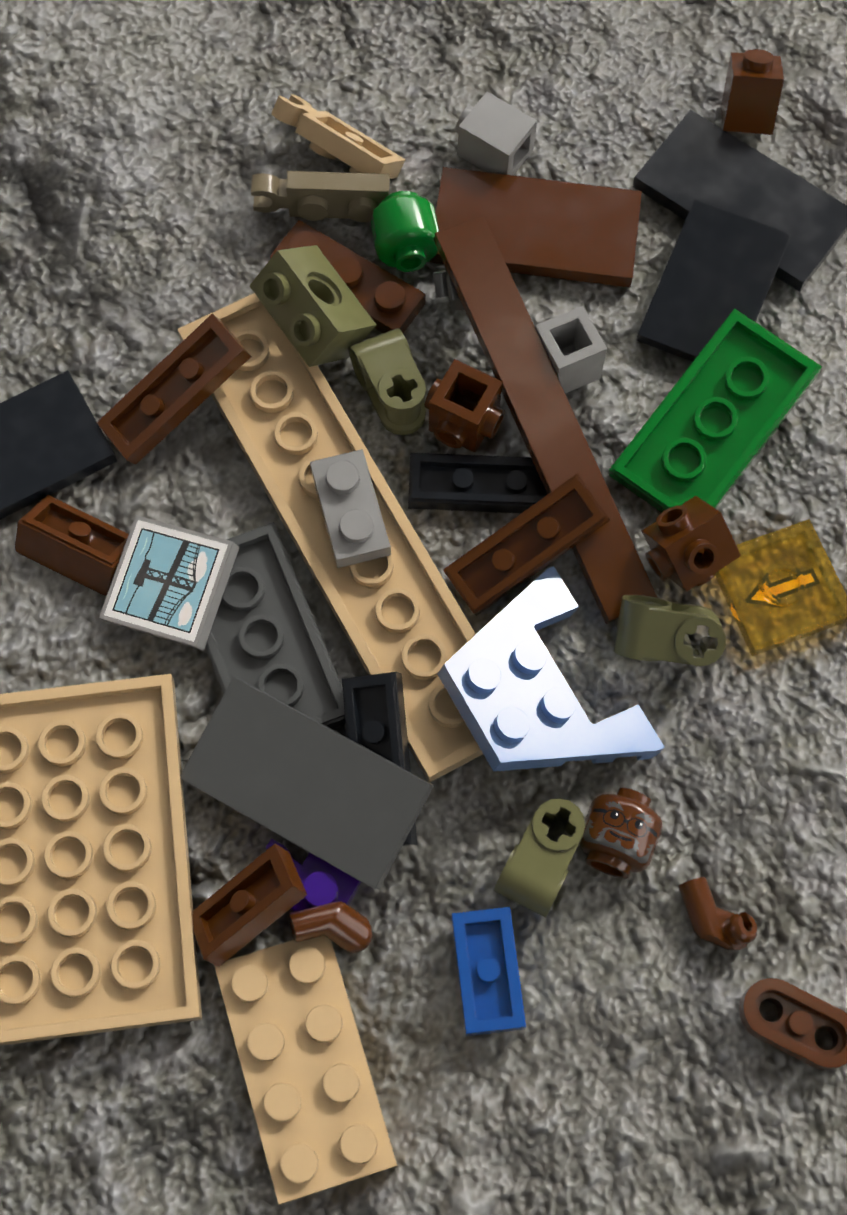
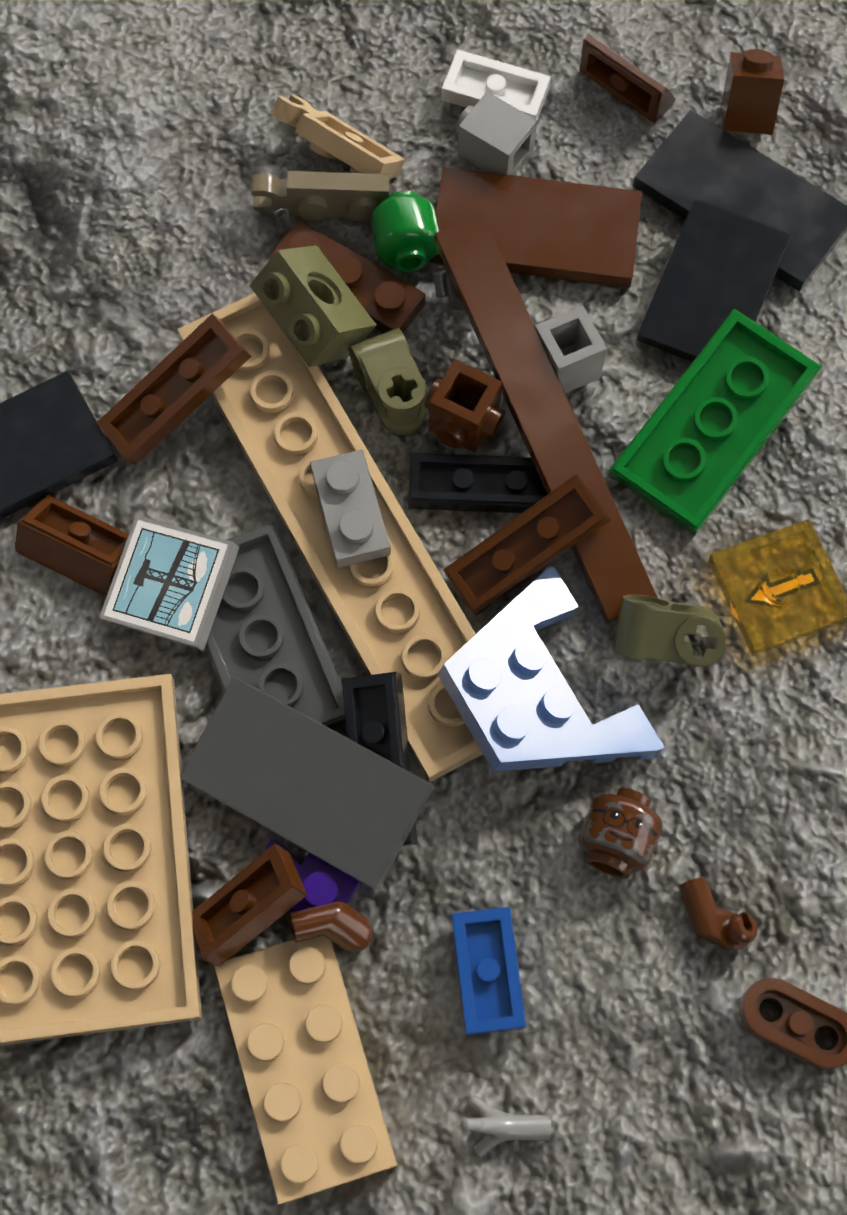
(475, 75): none -> white plate
(504, 1126): none -> light grey bar
(539, 864): olive piece -> none
(624, 80): none -> reddish brown slope
(689, 544): reddish brown brick -> none

